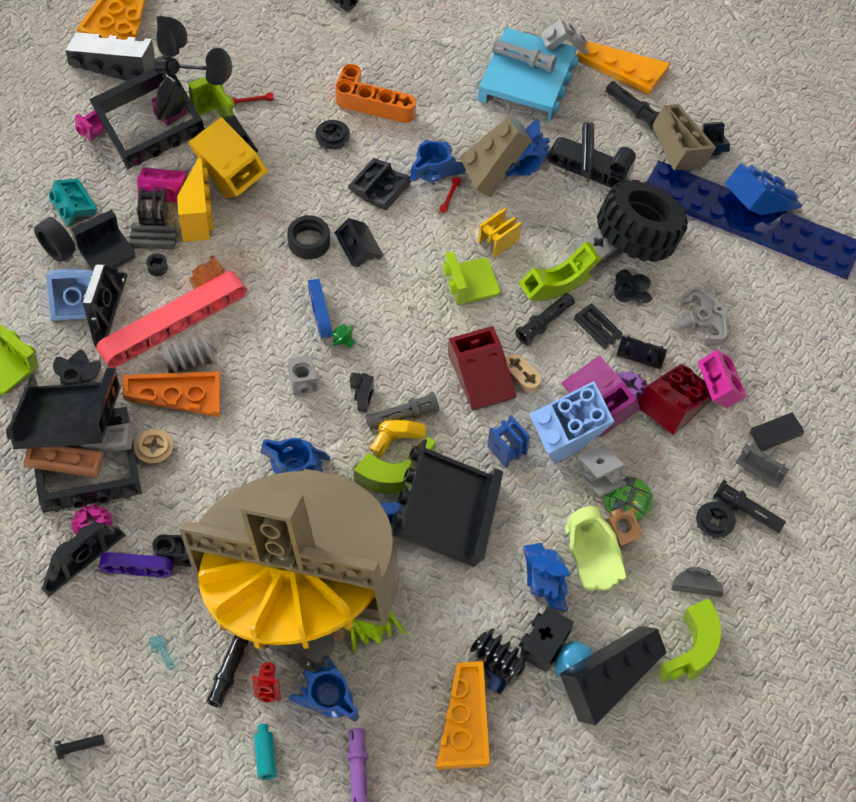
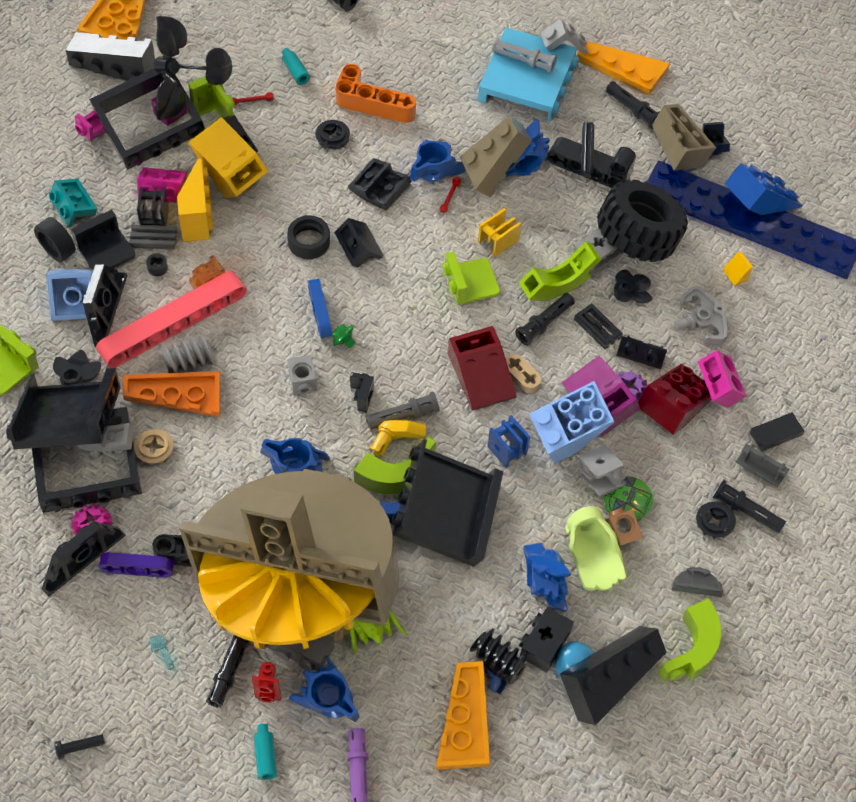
(65, 460): nougat tile -> none
(295, 66): none -> teal cylinder
(738, 269): none -> yellow slope

